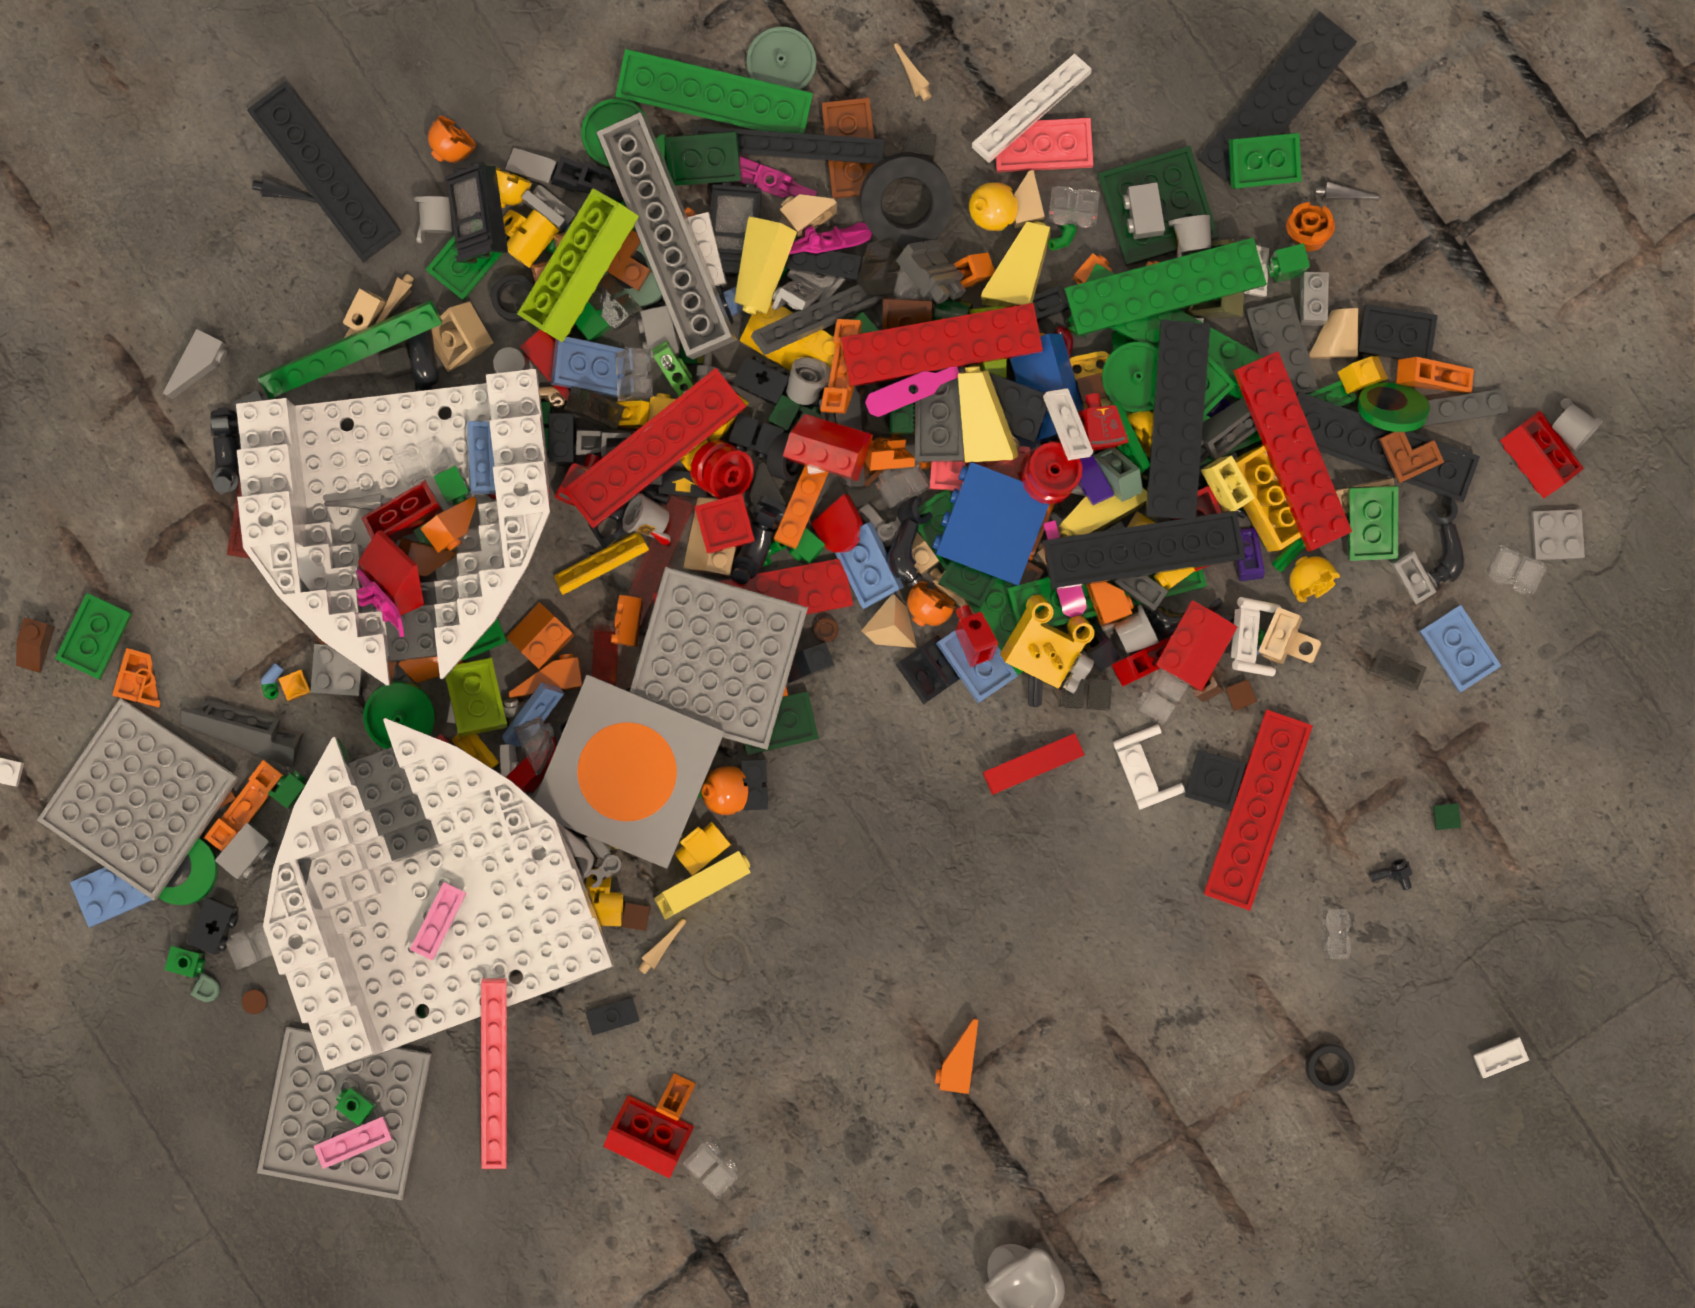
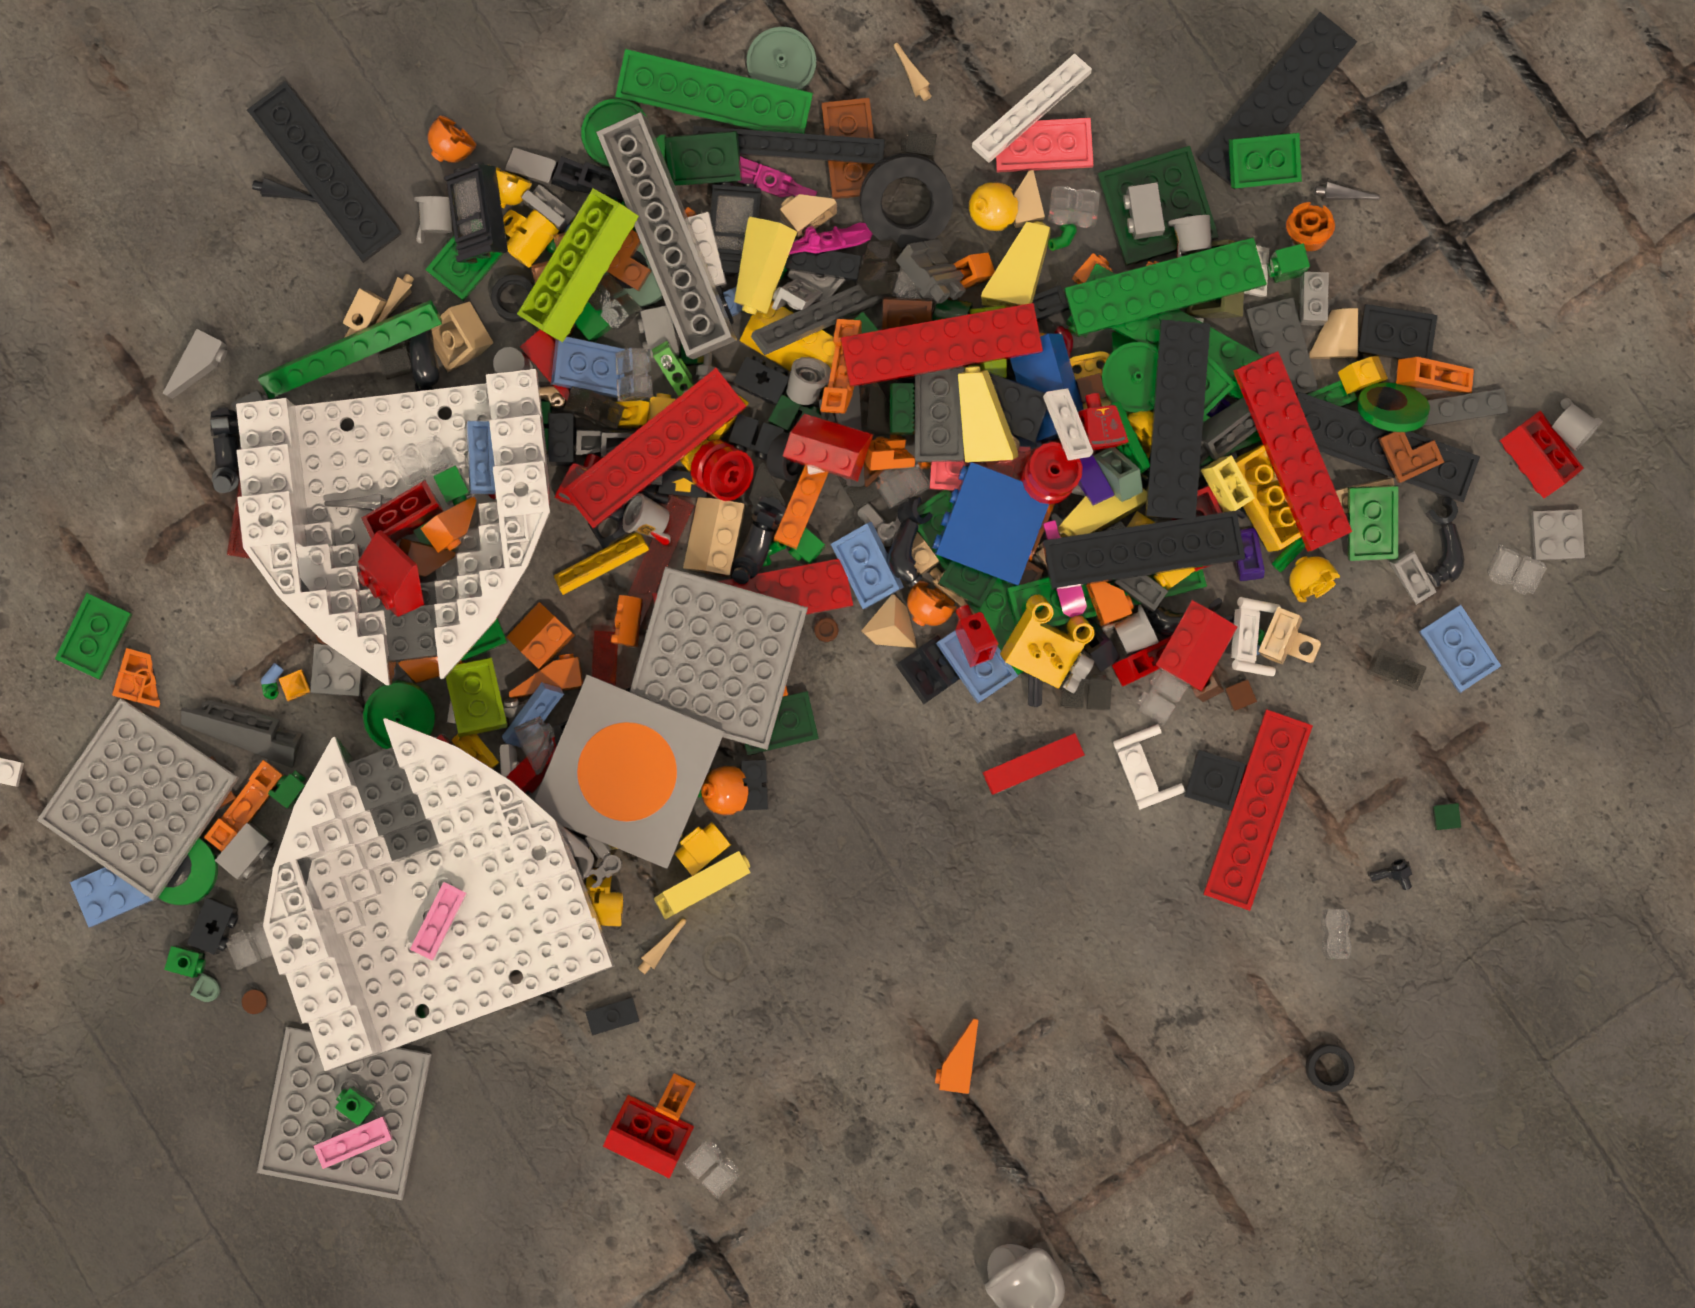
(33, 644): reddish brown slope -> none
(373, 594): dark pink piece -> none
(494, 1073): coral tile -> none
(635, 916): reddish brown tile -> none
(724, 523): red plate -> none
(810, 662): black slope -> none
(839, 526): red tile -> none
(898, 394): dark pink piece -> none
(1500, 1057): white plate -> none

